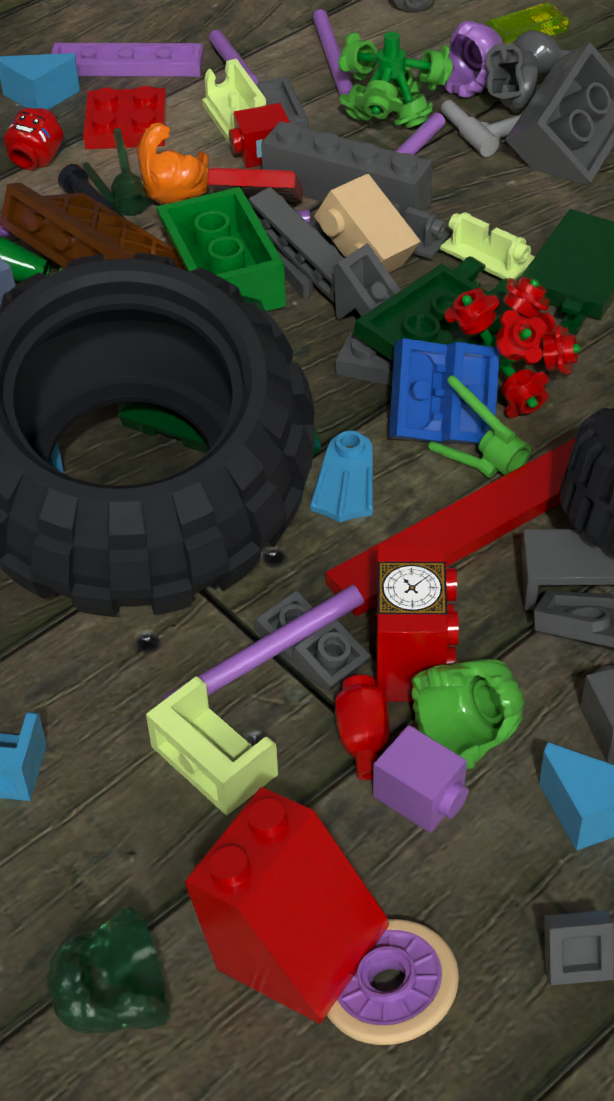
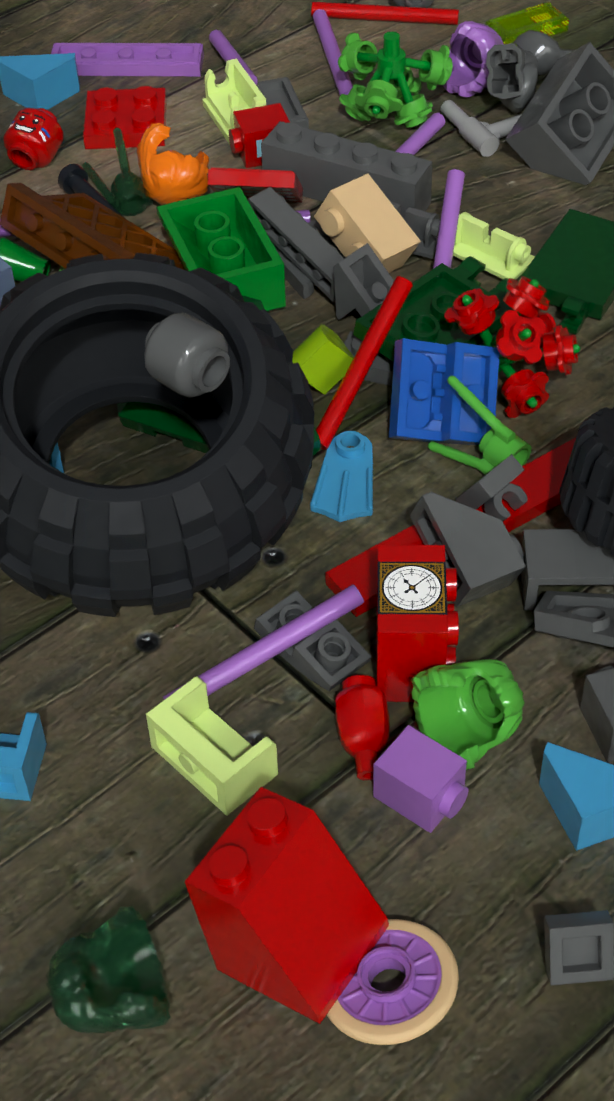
(186, 355): none -> dark grey head
(323, 358): none -> lime brick
(363, 360): none -> red bar
(388, 13): none -> red bar
(449, 218): none -> medium lavender bar
(473, 543): none -> dark grey slope
(494, 488): none -> dark grey tile

